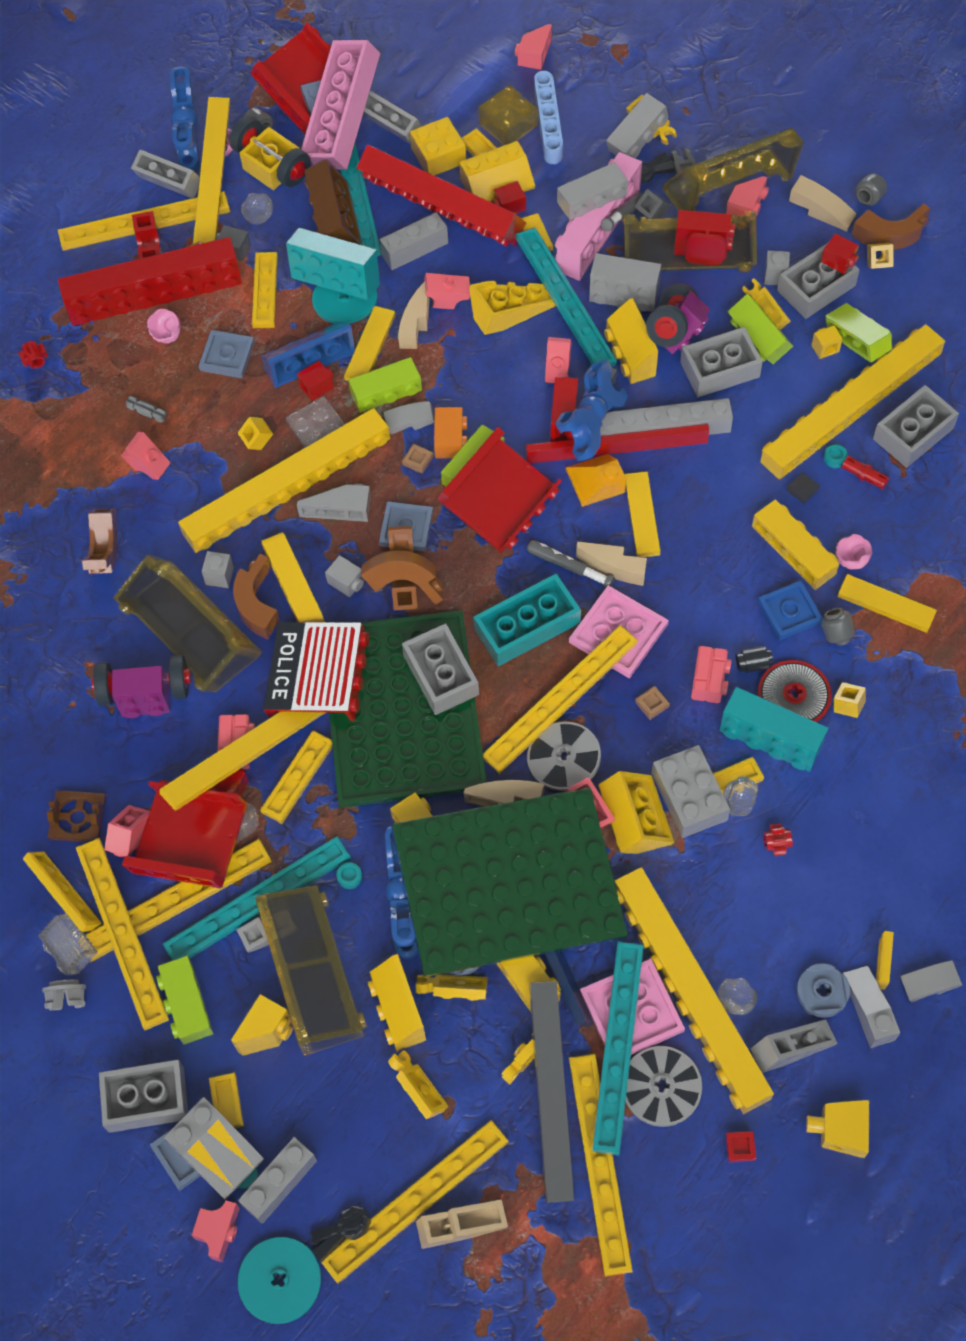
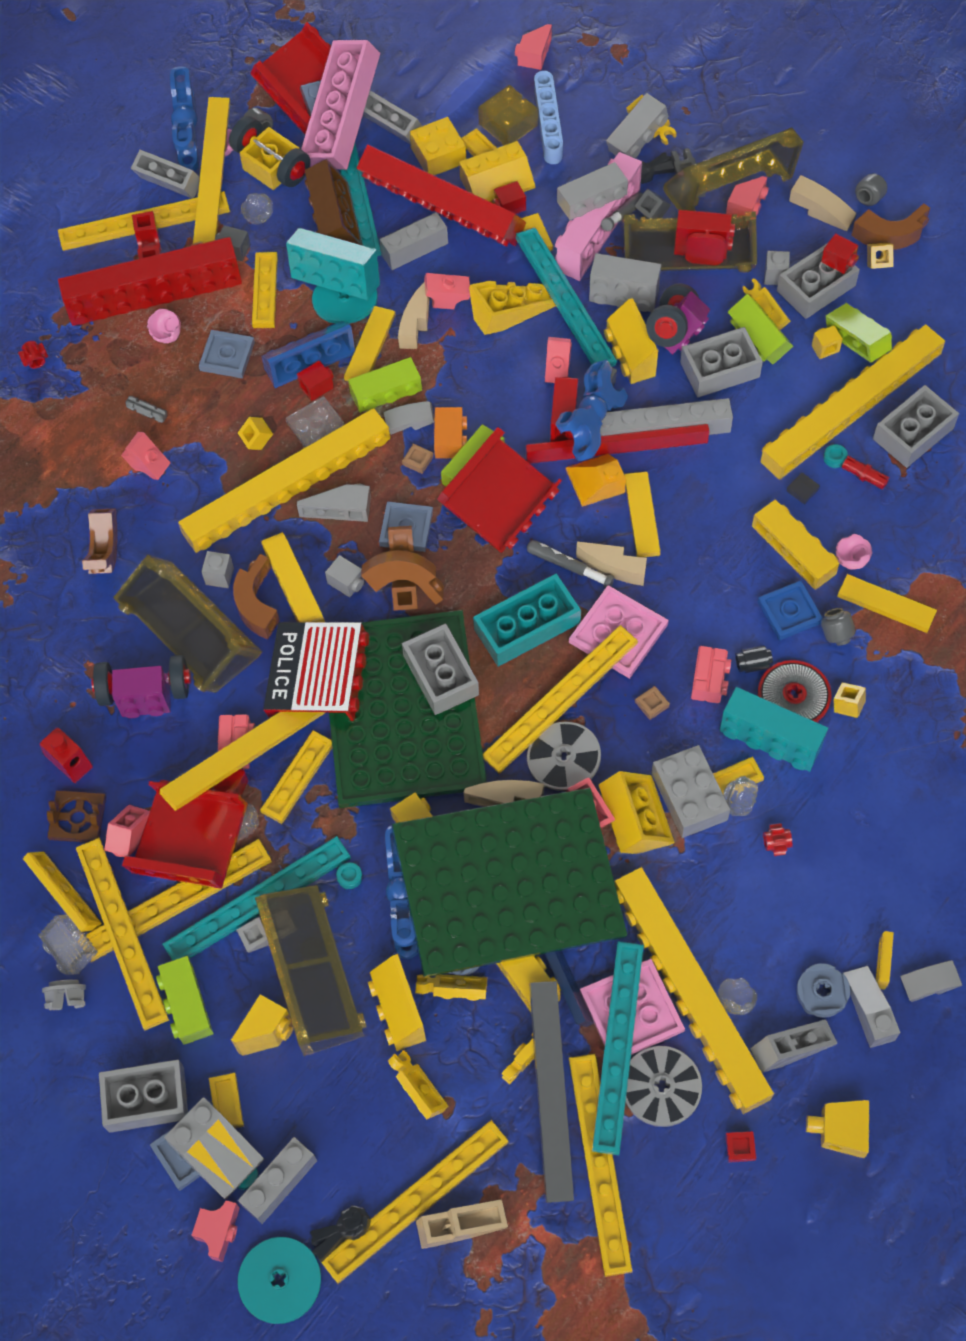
(61, 751): none -> red torso

